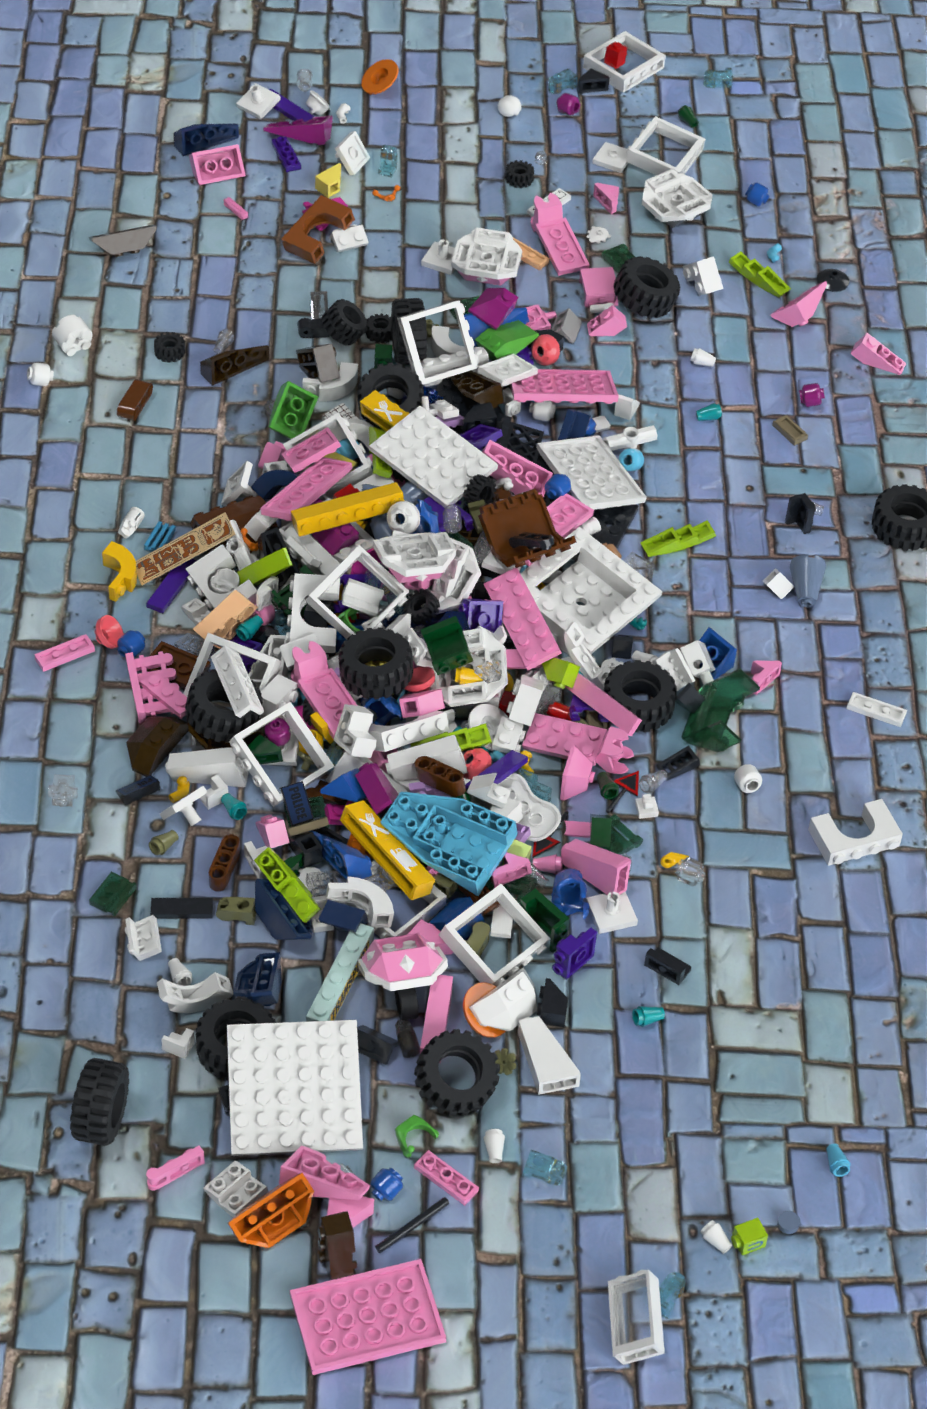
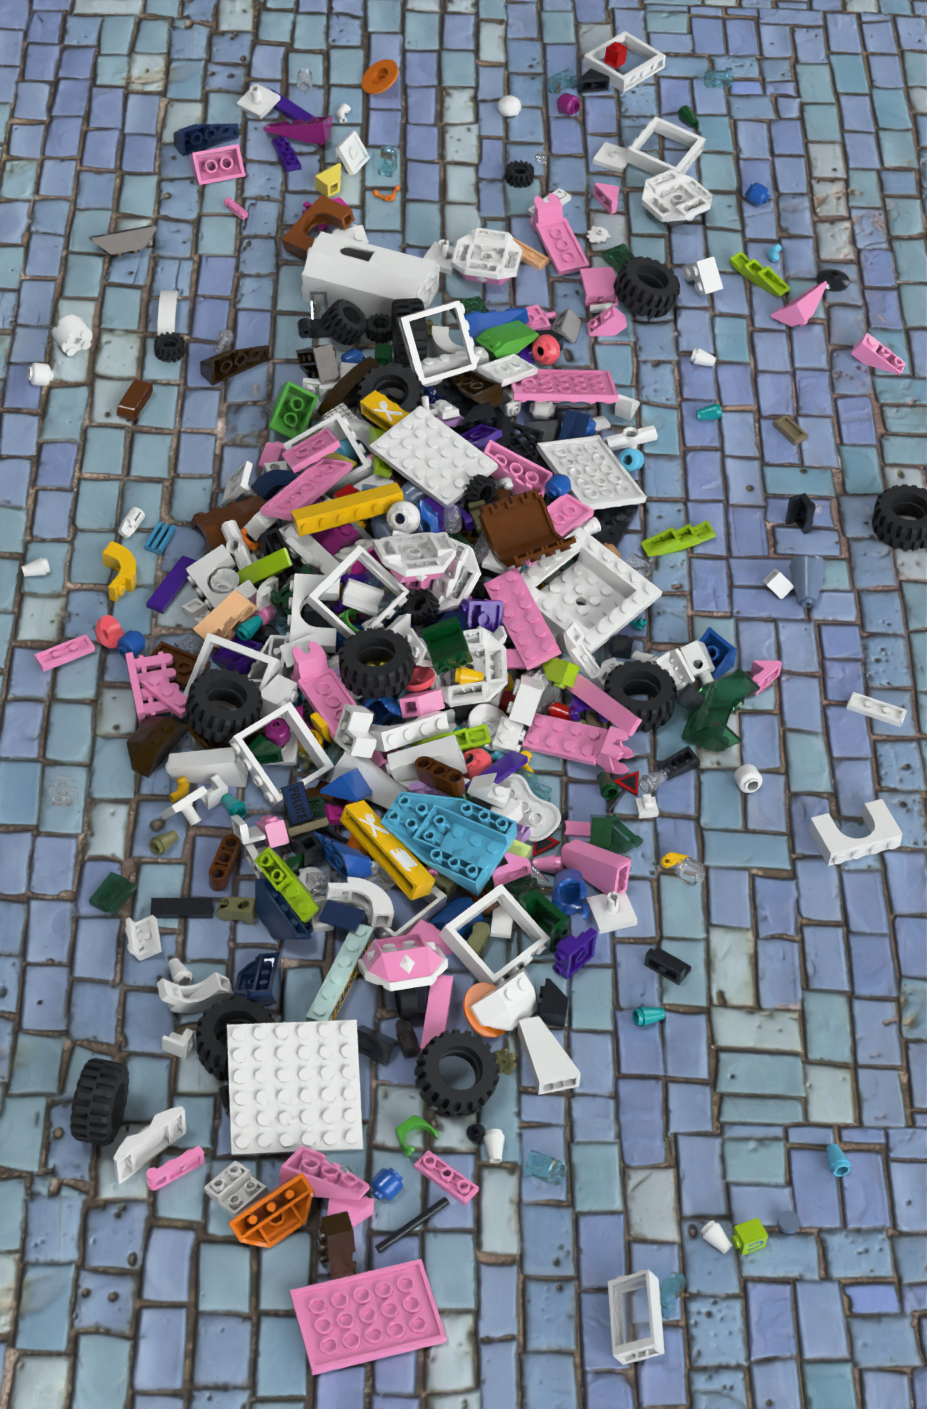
(36, 567): none -> white cone
(138, 789): black slope -> none
(149, 1142): none -> white slope
(167, 311): none -> white slope
(184, 548): sticker -> none
(236, 682): white fence -> none
(246, 834): none -> white panel
(317, 104): white piece -> none
(346, 389): none -> dark brown slope
(352, 356): none -> blue head
(366, 274): none -> white panel
(376, 787): magenta slope -> none
(472, 1132): none -> black hinge
(489, 671): clear tile -> none
(494, 306): magenta slope -> none
(532, 540): black plate -> none
(551, 429): none -> black panel
(576, 774): bright pink slope -> none
(811, 394): magenta head -> none

